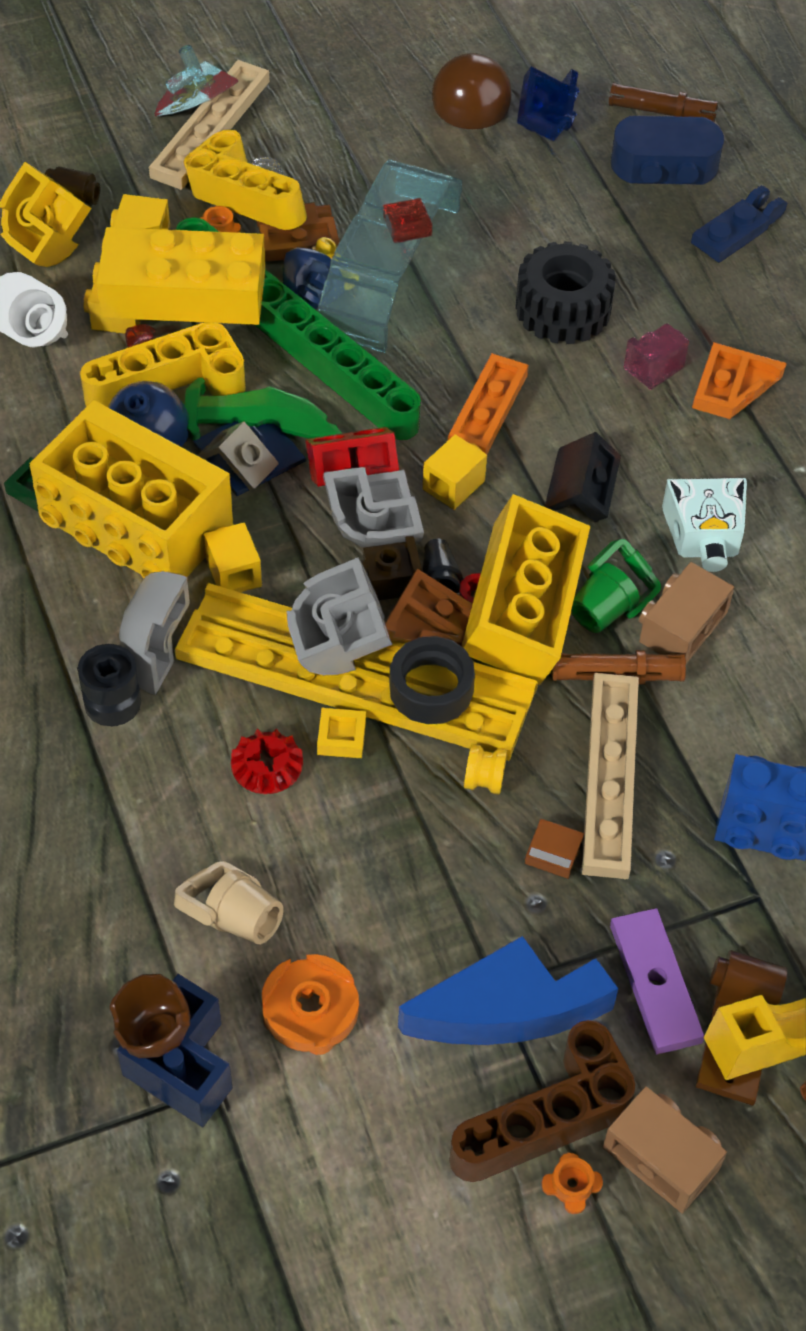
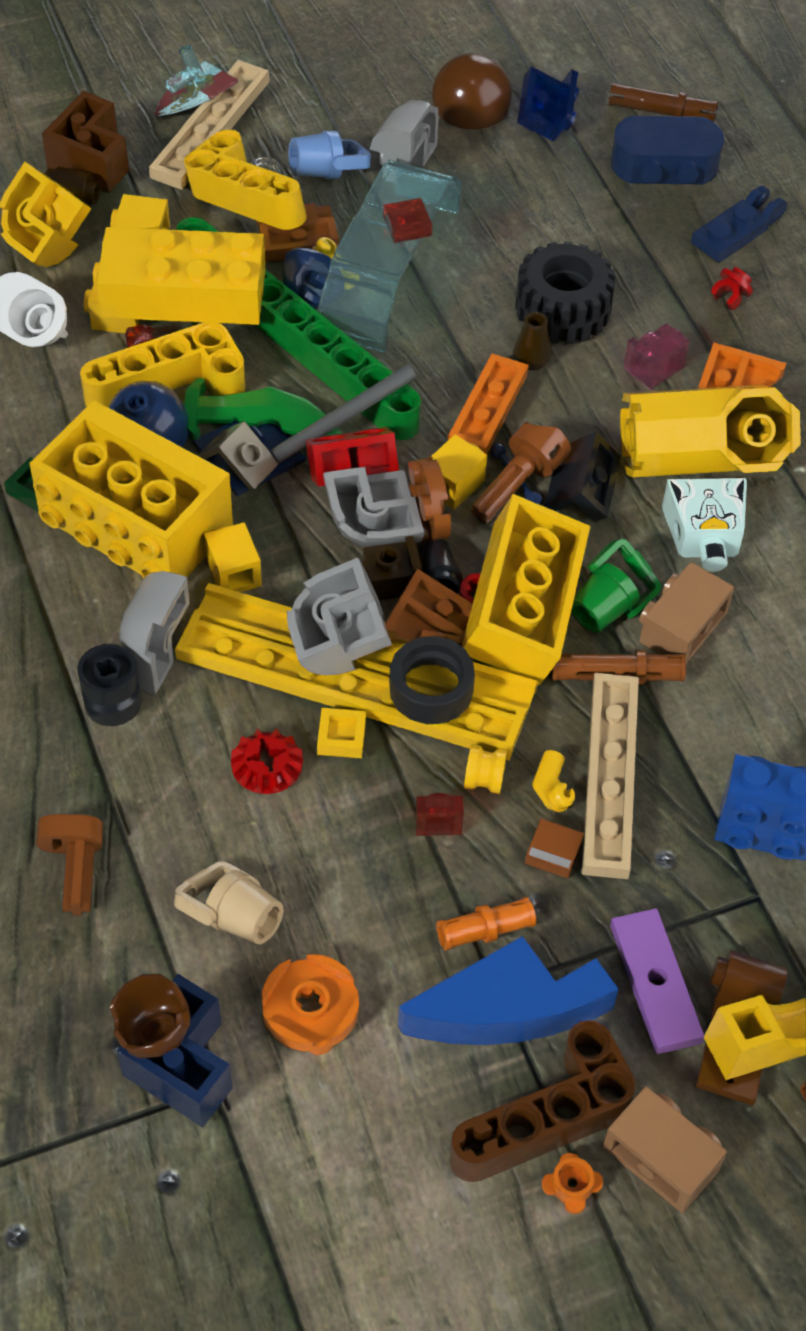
(79, 839): none -> dark orange piece
(88, 140): none -> reddish brown brick
(221, 219): orange plate -> none
(323, 155): none -> medium blue piece
(344, 412): none -> dark grey bar
(408, 134): none -> light grey brick
(430, 492): none -> dark orange plate
(439, 815): none -> clear red plate
(486, 923): none -> orange pin
(499, 452): none -> dark blue hinge
(531, 452): none -> dark orange piece
(533, 342): none -> dark brown cone
(547, 785): none -> yellow arm
(707, 430): none -> yellow brick
(734, 281): none -> red plate

